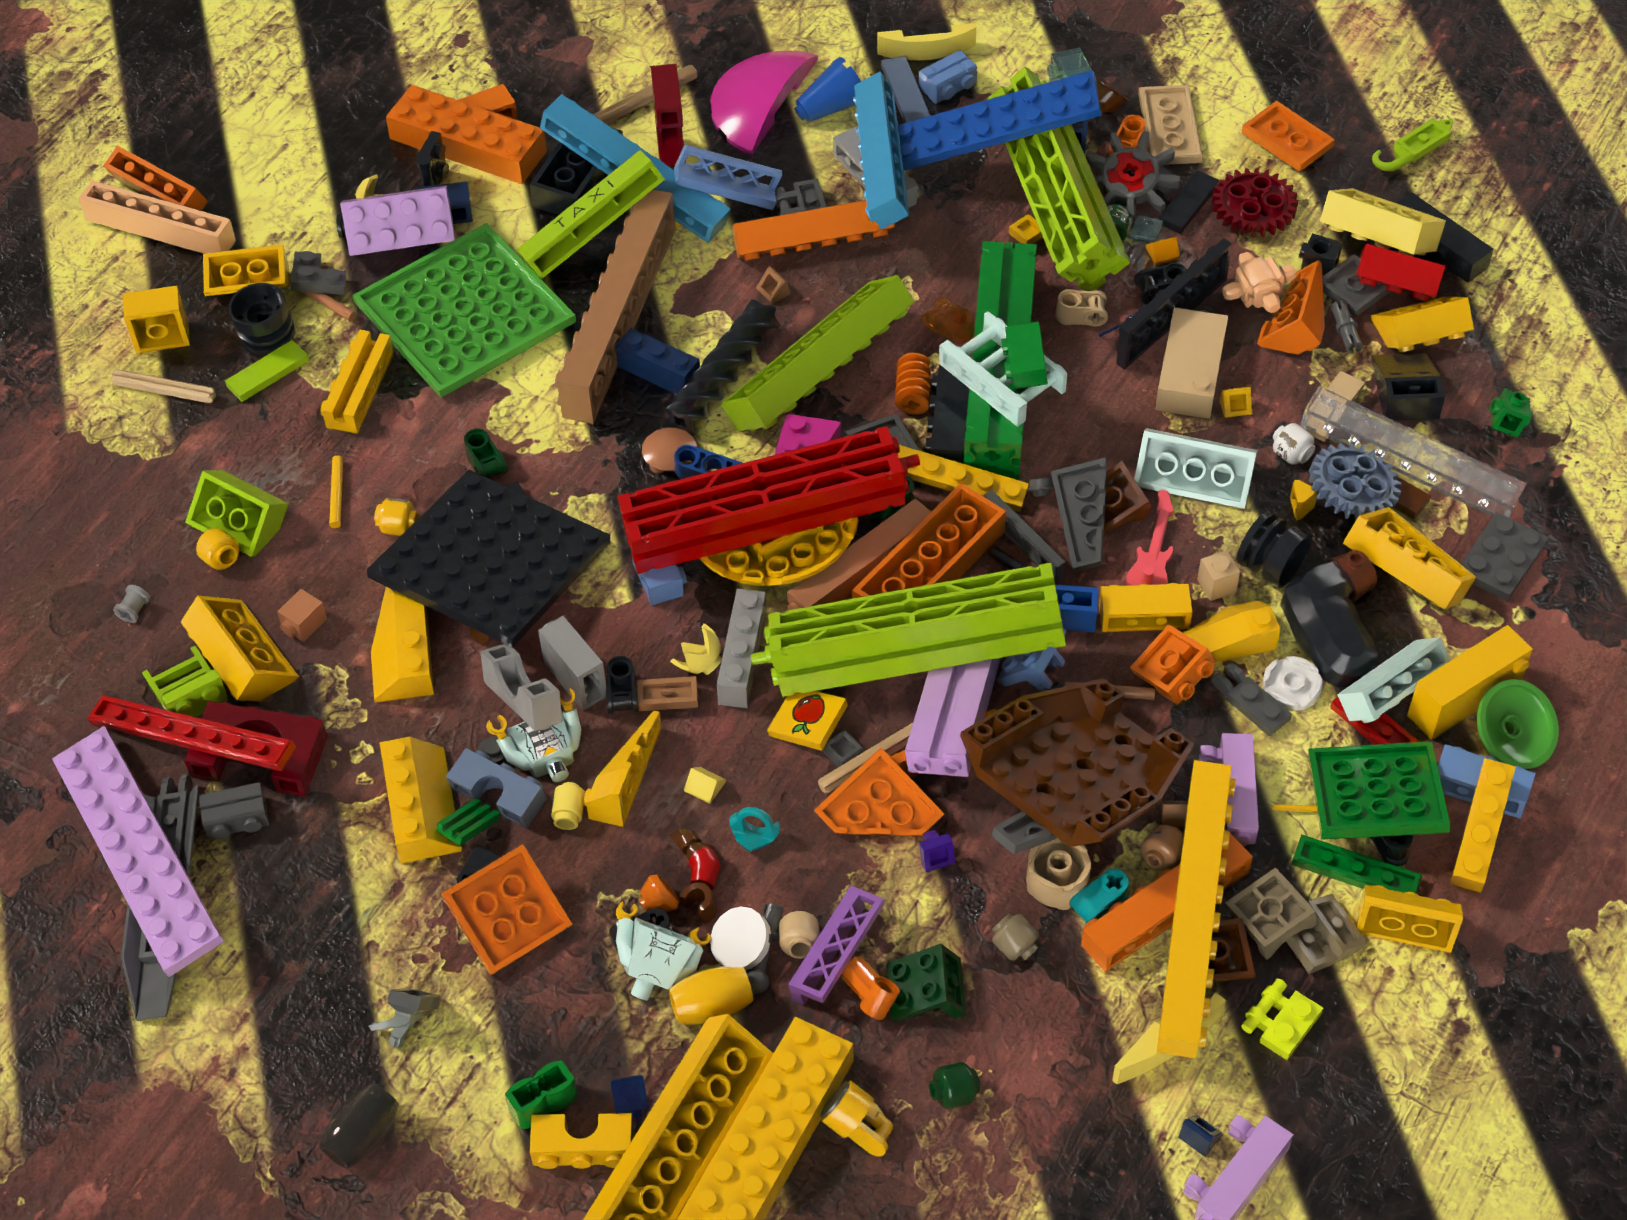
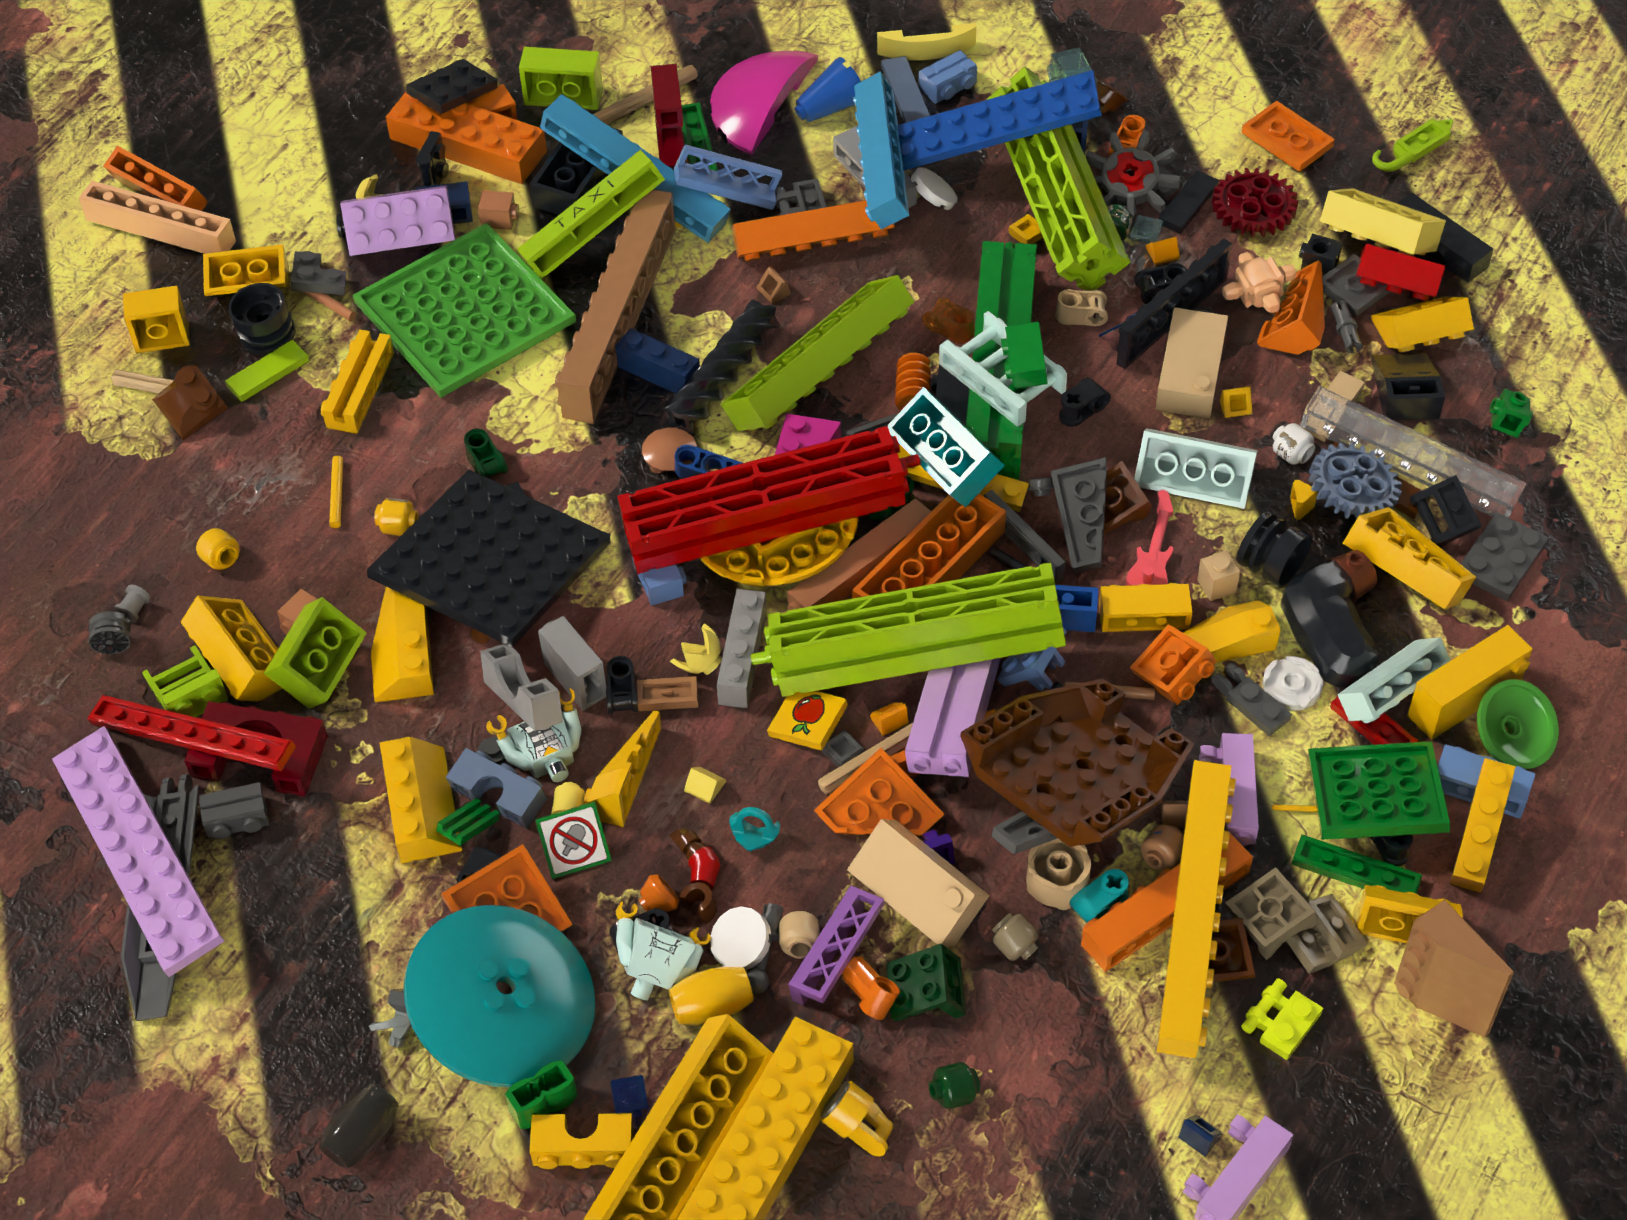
(109, 631): none -> dark grey wheel
(189, 401): none -> reddish brown slope
(236, 508): lime slope -> none
(315, 653): none -> lime brick
(451, 86): none -> black plate
(475, 1026): none -> teal dish
(498, 209): none -> nougat brick
(553, 72): none -> lime brick
(573, 840): none -> piece
(695, 131): none -> green tile
(890, 717): none -> light orange slope
(918, 882): none -> tan brick
(934, 188): none -> white tile
(945, 447): none -> teal brick
(1082, 402): none -> black piece
(1143, 1055): light yellow slope -> none
(1171, 122): tan tile -> none
(1452, 971): none -> medium nougat slope
(1454, 508): none -> black plate

